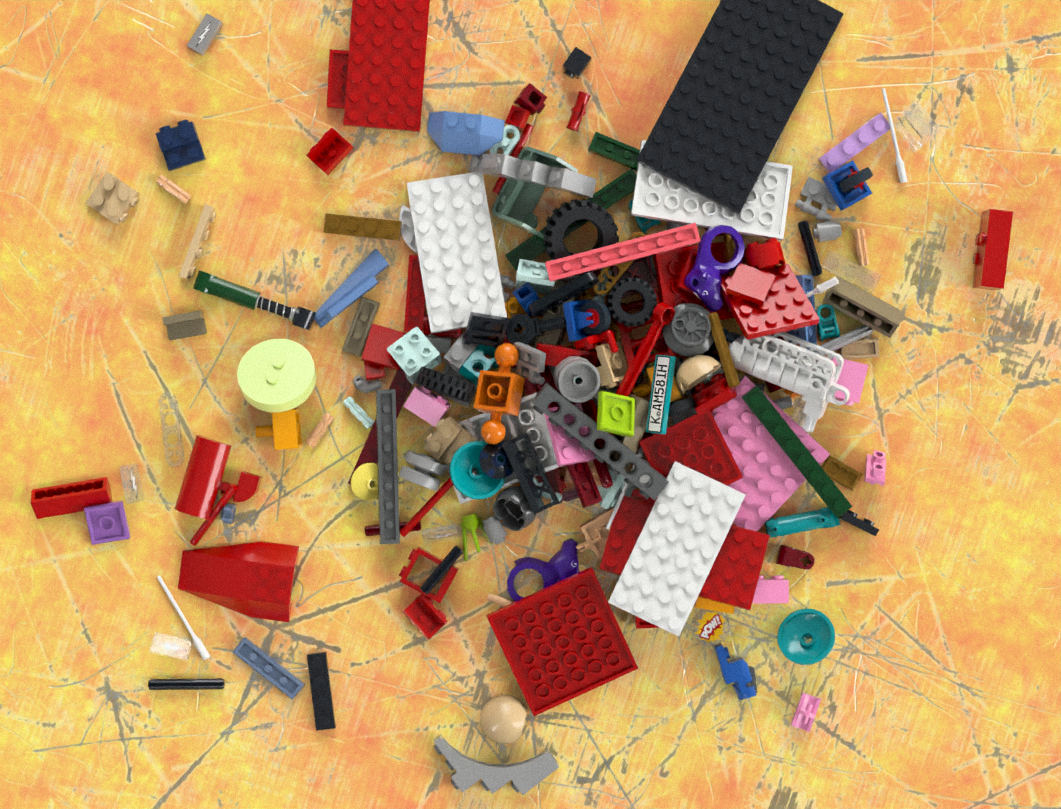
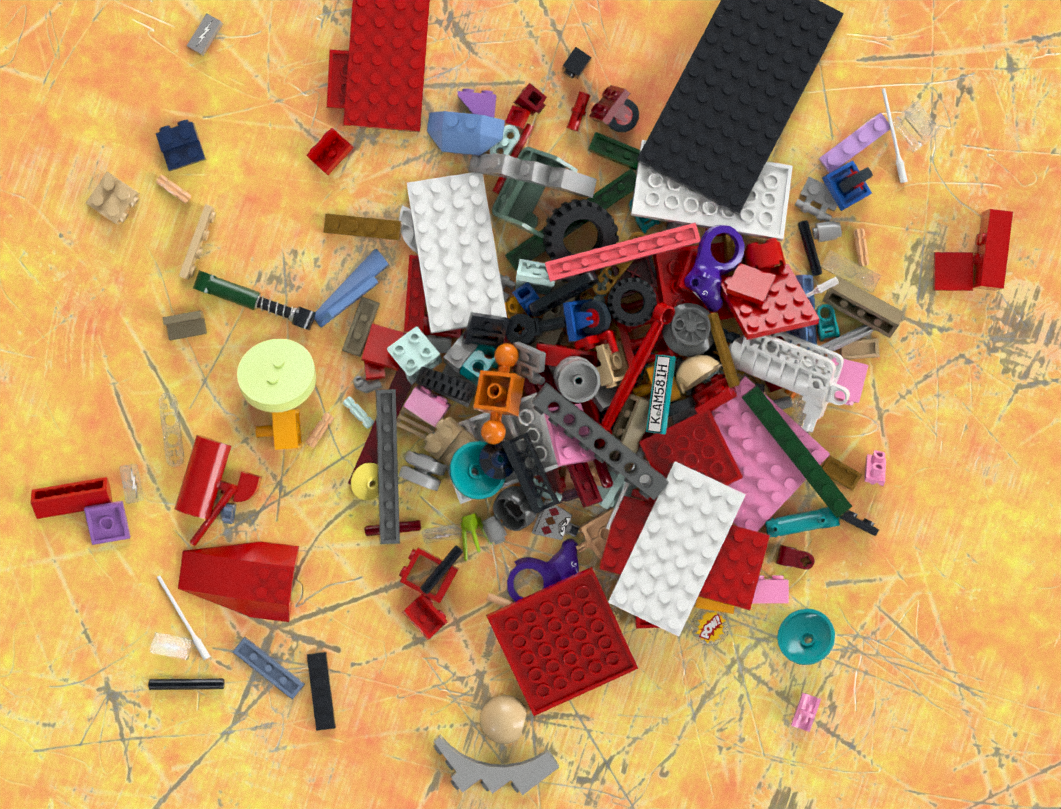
(401, 417): none -> tan tile
(426, 508): red bar -> none
(478, 103): none -> medium lavender slope
(554, 523): none -> light grey torso
(616, 110): none -> dark red plate
(616, 414): lime plate -> none
(737, 672): blue plate -> none
(953, 271): none -> red tile

